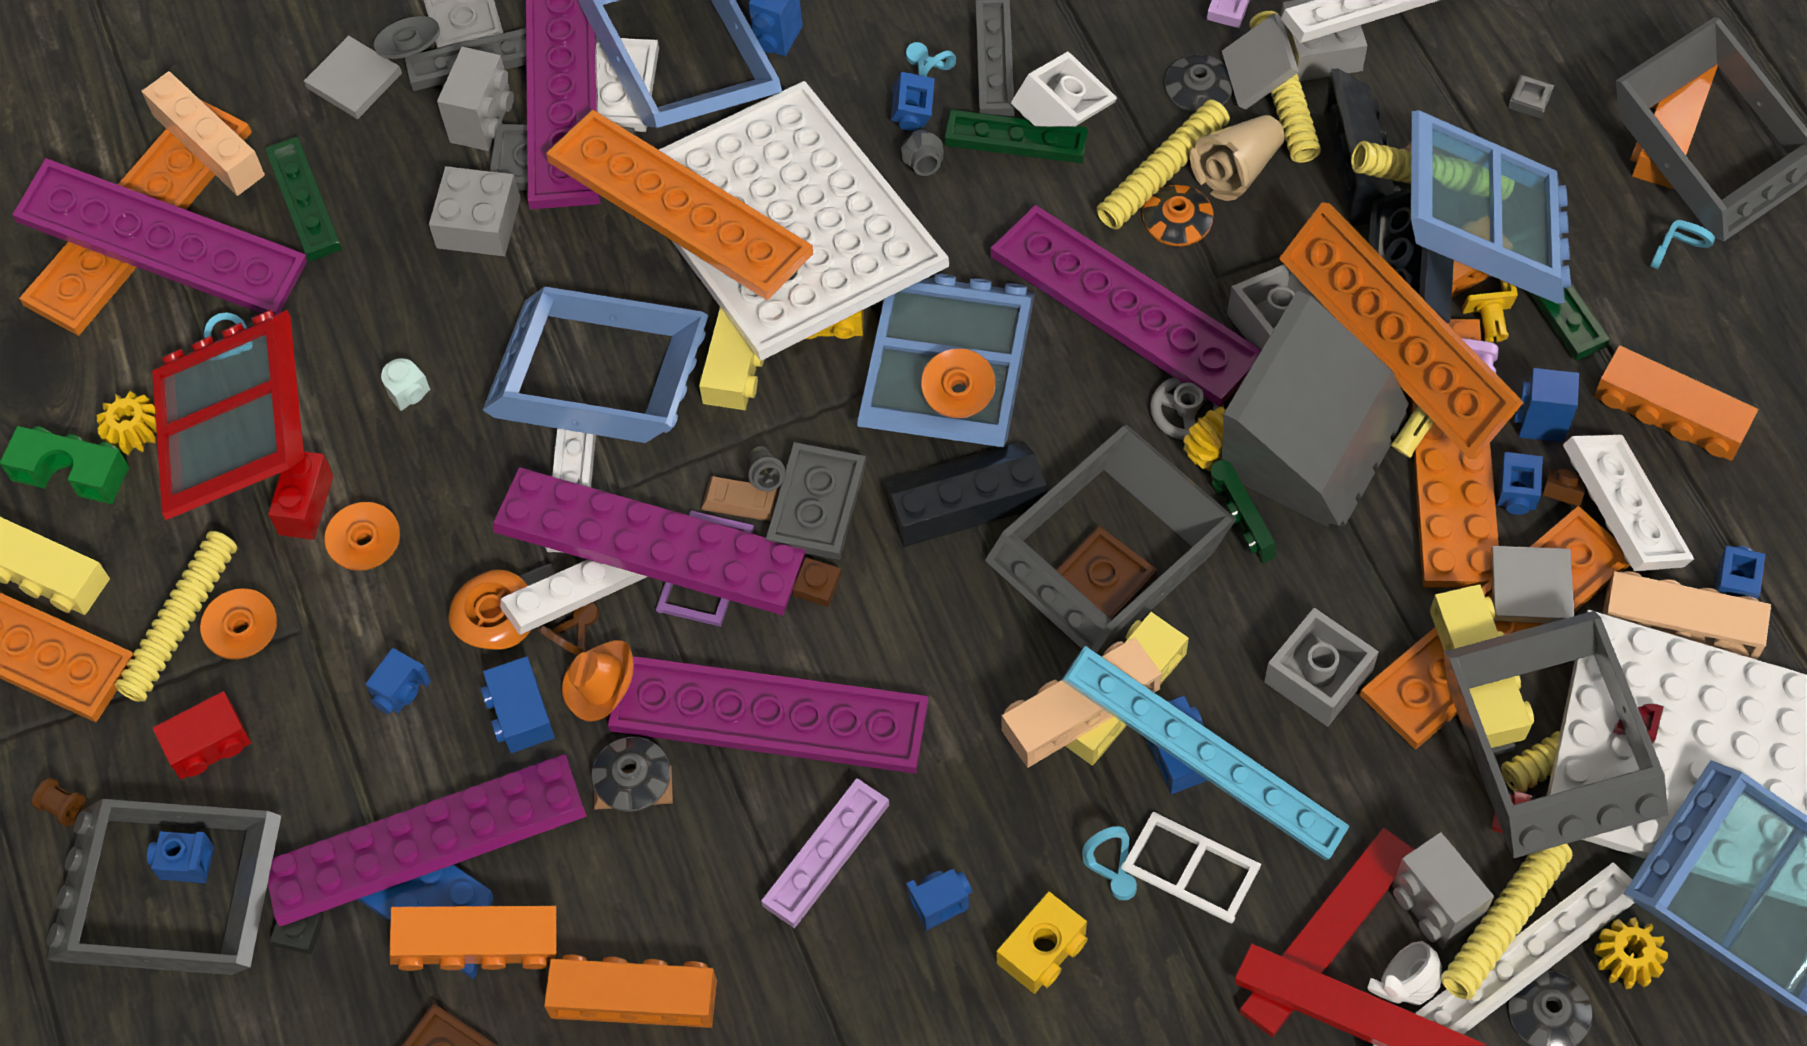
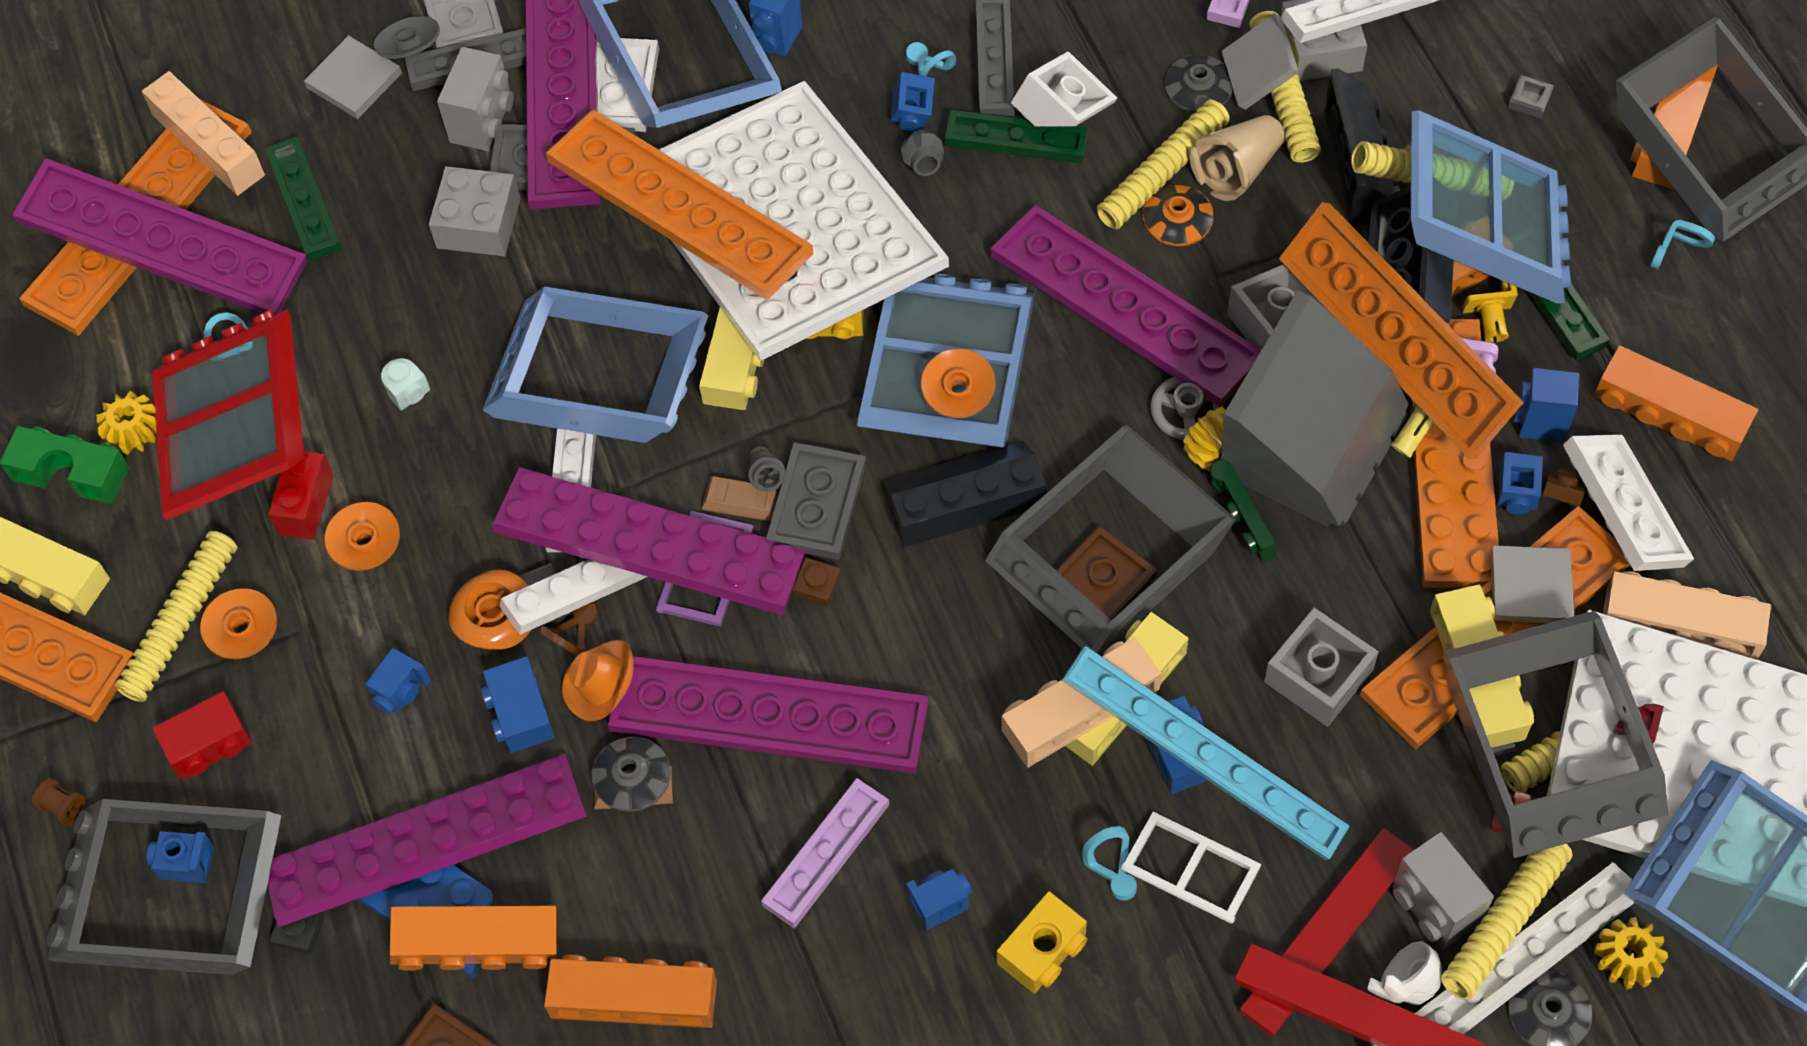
(1740, 572): blue brick -> none

